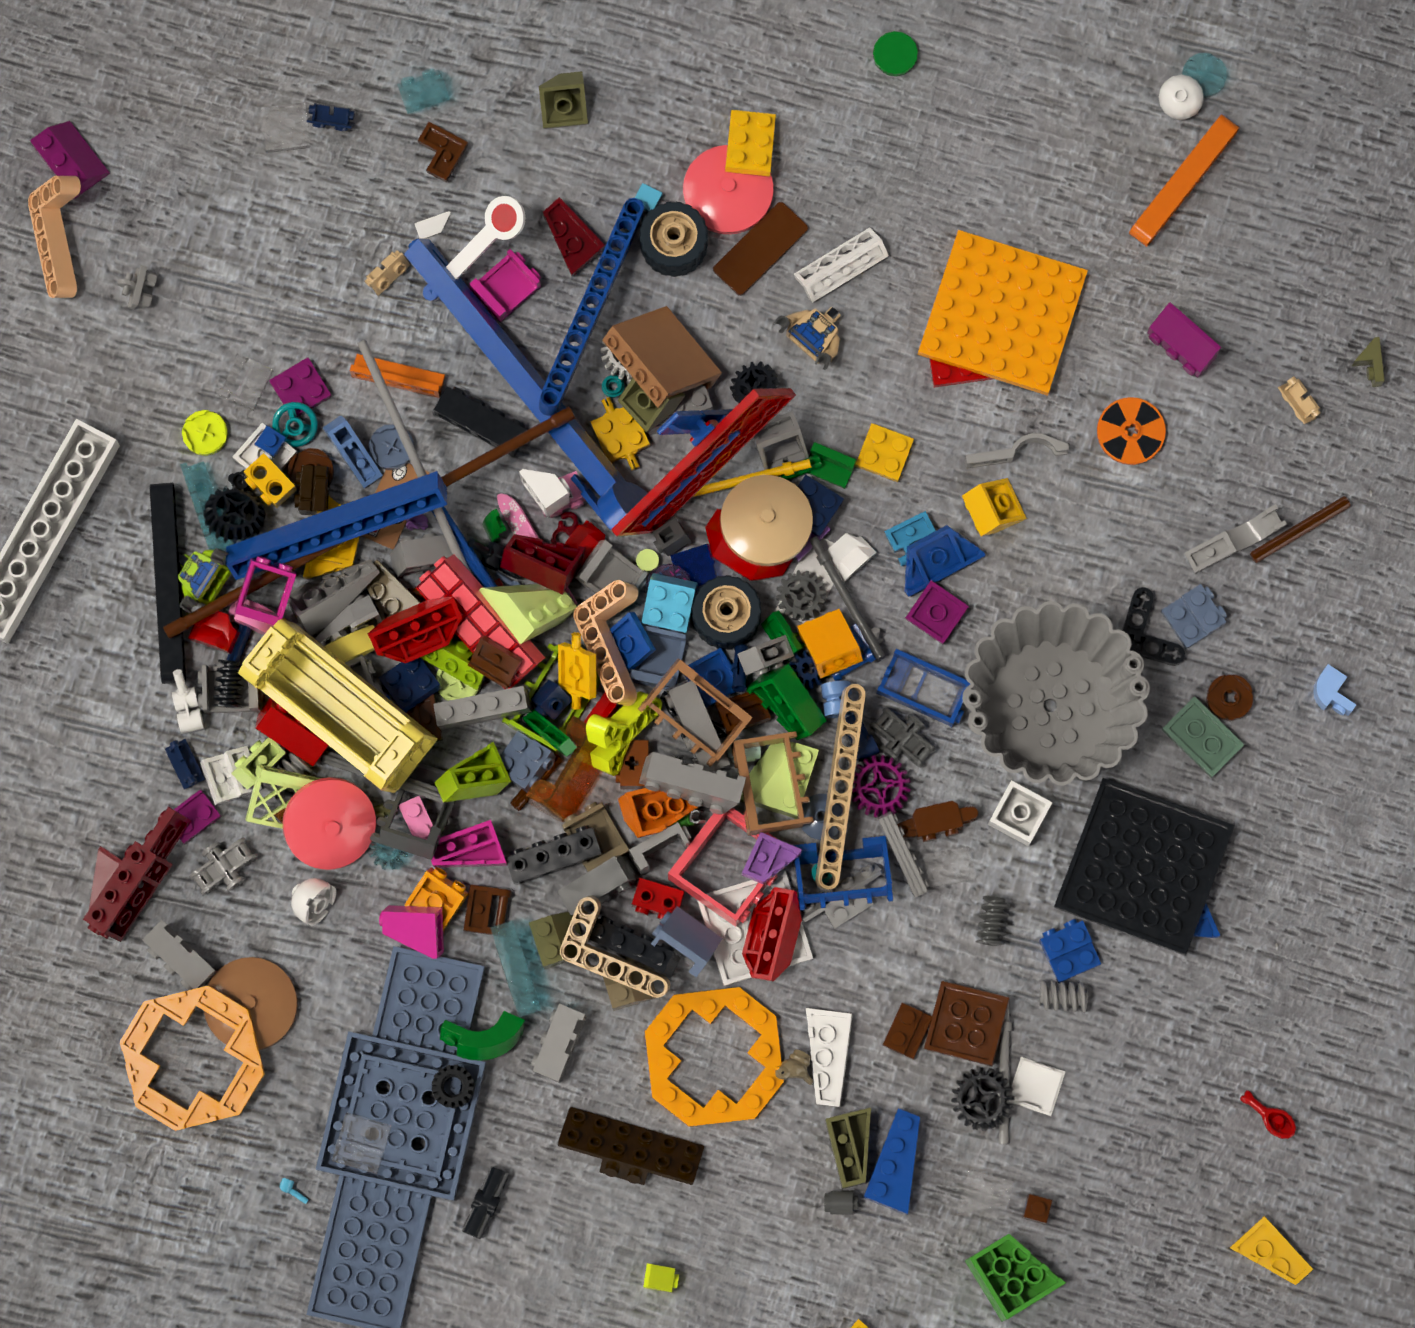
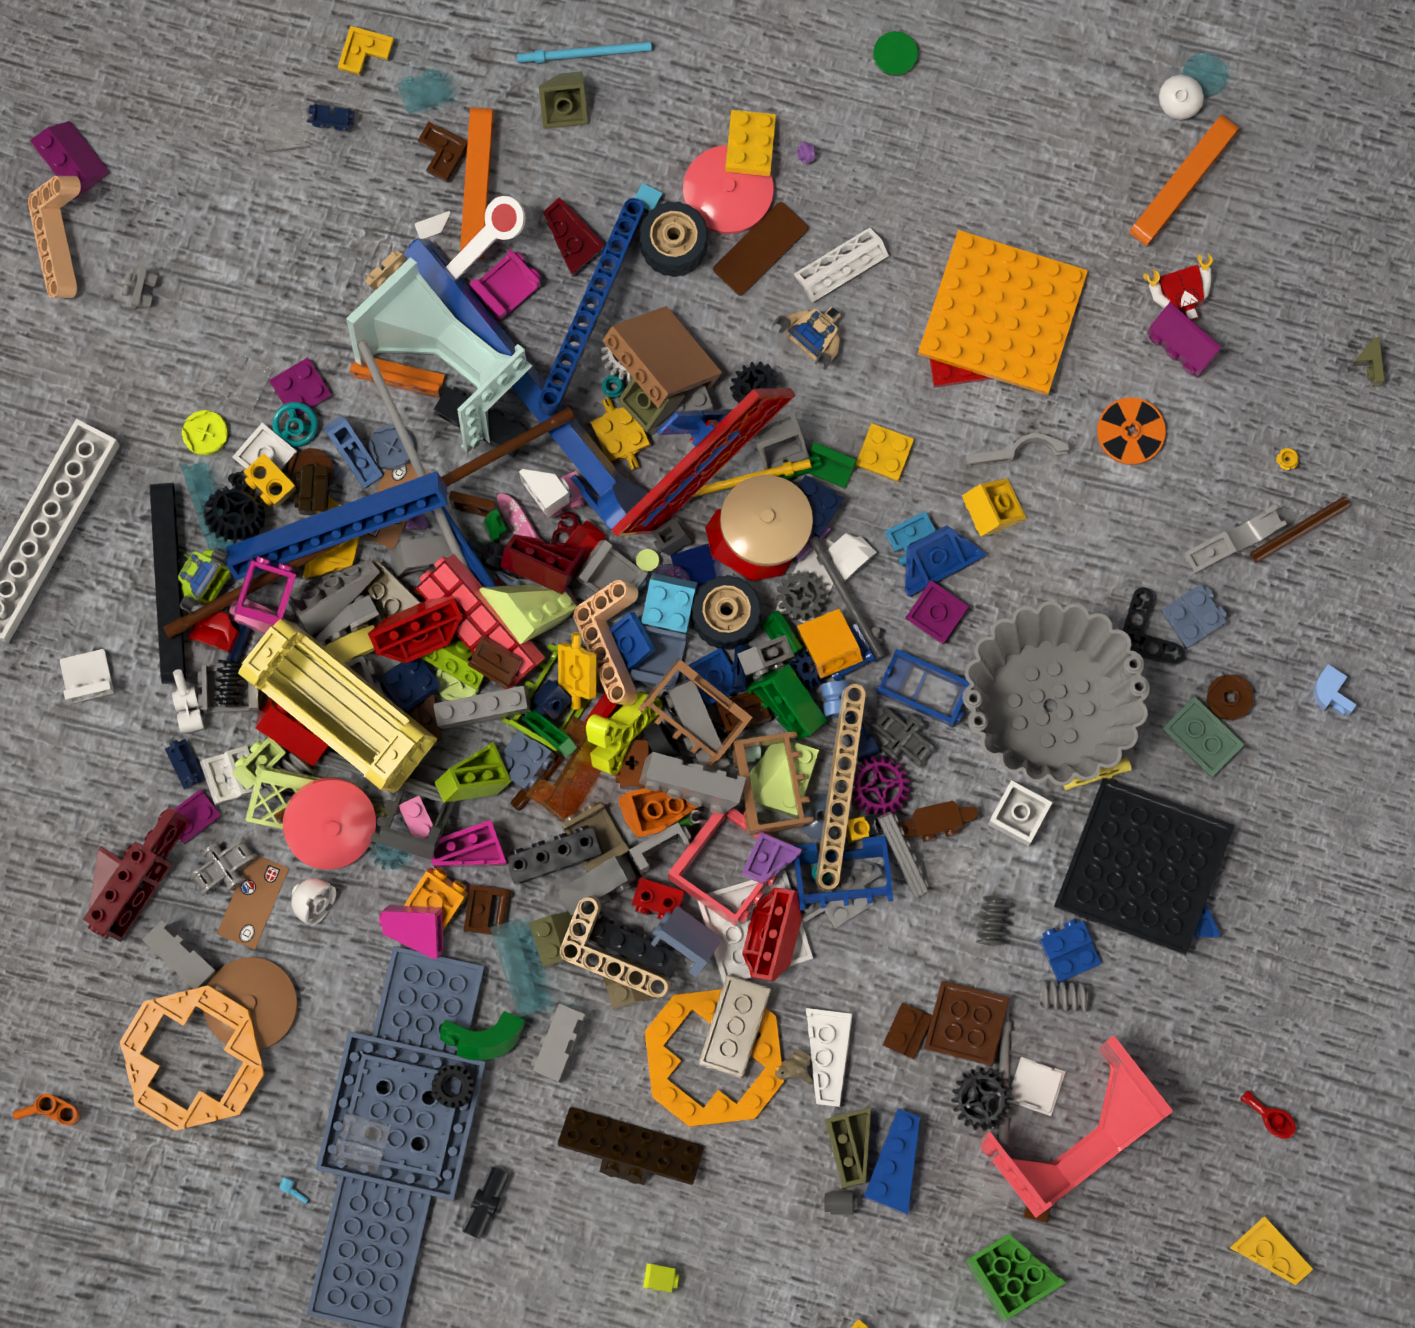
(54, 1113): none -> orange beam
(86, 676): none -> white bracket
(252, 902): none -> medium nougat sticker
(270, 441): blue plate -> none
(363, 43): none -> yellow plate
(412, 319): none -> light aqua panel
(471, 504): none -> reddish brown tile
(476, 173): none -> orange beam
(540, 56): none -> medium azure bar
(661, 740): none -> black tyre
(735, 1026): none -> tile
(805, 152): none -> medium lavender plate
(863, 828): none -> yellow leg
(1121, 767): none -> light yellow pin
(1127, 1113): none -> coral panel
(1183, 288): none -> torso
(1291, 454): none -> yellow plate
(1305, 409): tan hinge -> none

